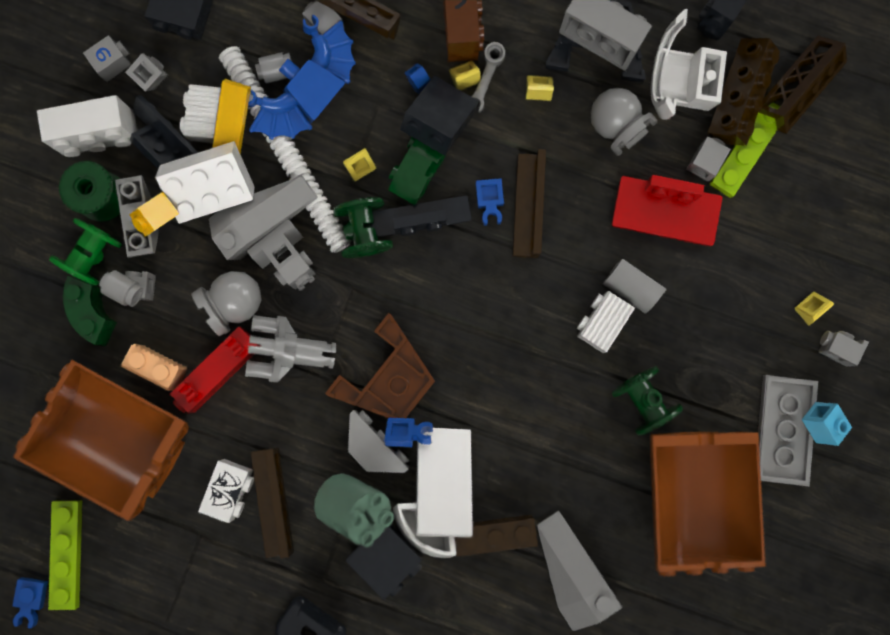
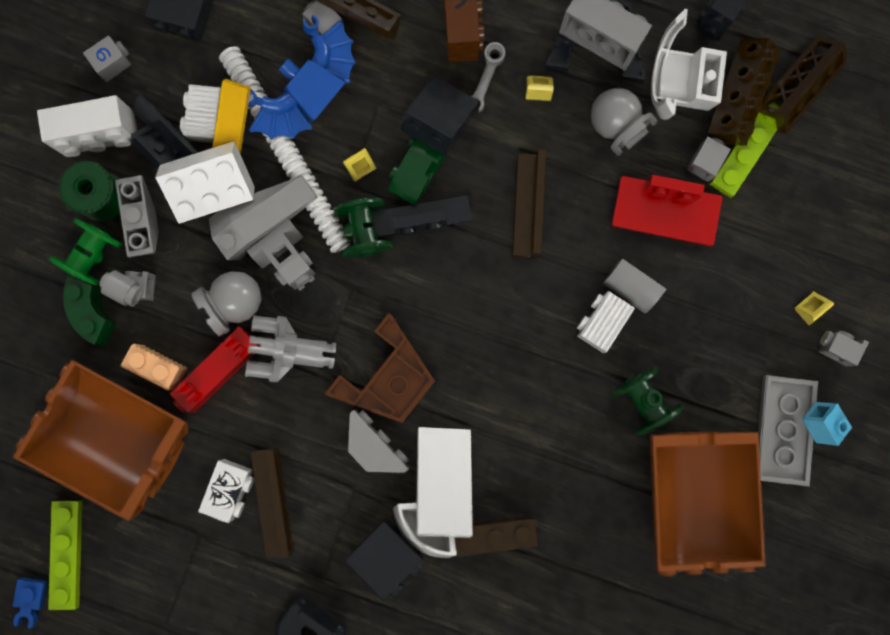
(147, 72): light grey brick -> none
(153, 214): yellow brick -> none
(269, 67): light grey brick -> none
(353, 509): sand green cylinder -> none
(403, 431): blue plate -> none
(417, 77): blue piece -> none
(465, 75): light yellow slope -> none
(490, 197): blue plate -> none
(576, 582): light grey wedge -> none

